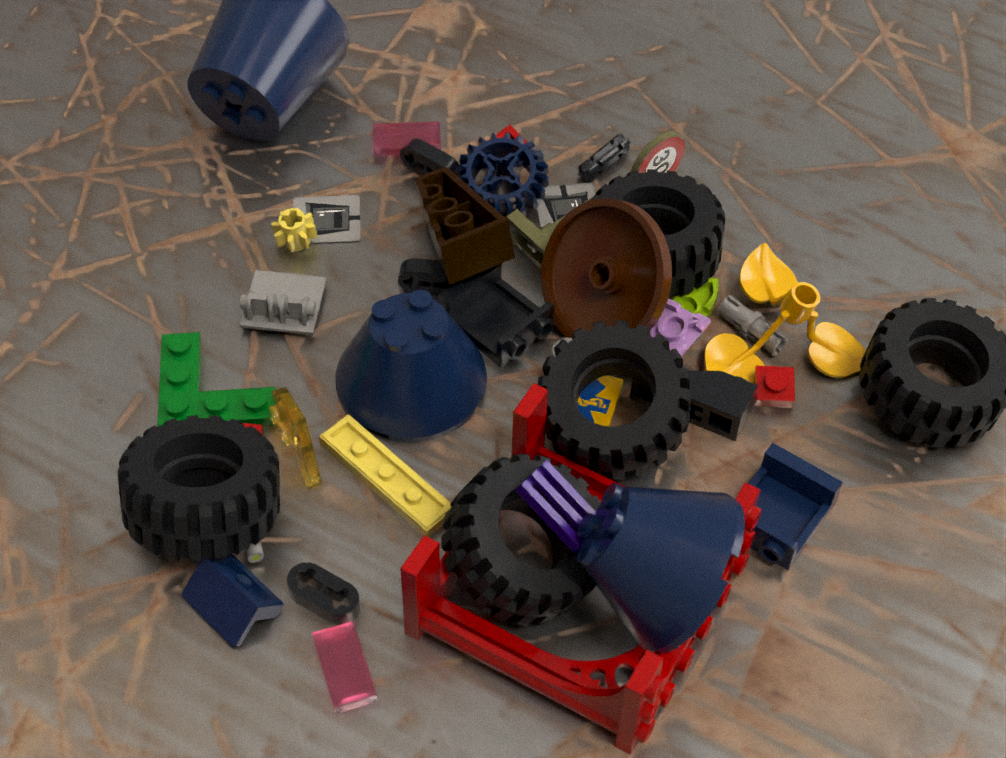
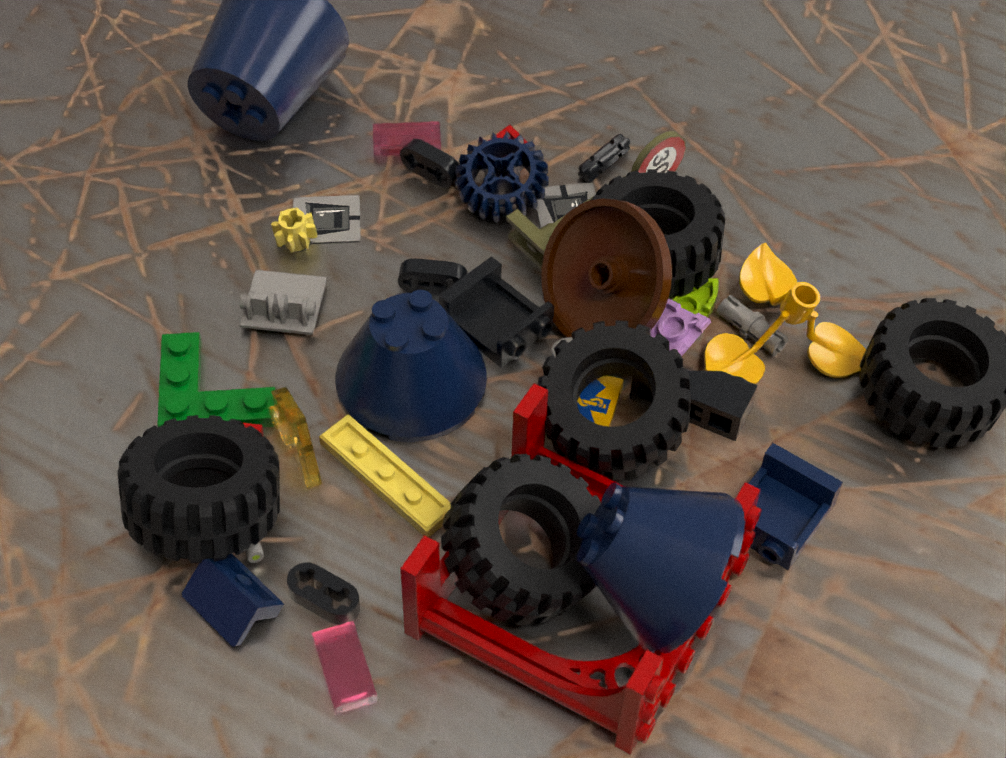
(462, 226): dark brown wedge -> none
(563, 500): dark purple tile -> none
(775, 386): red plate -> none

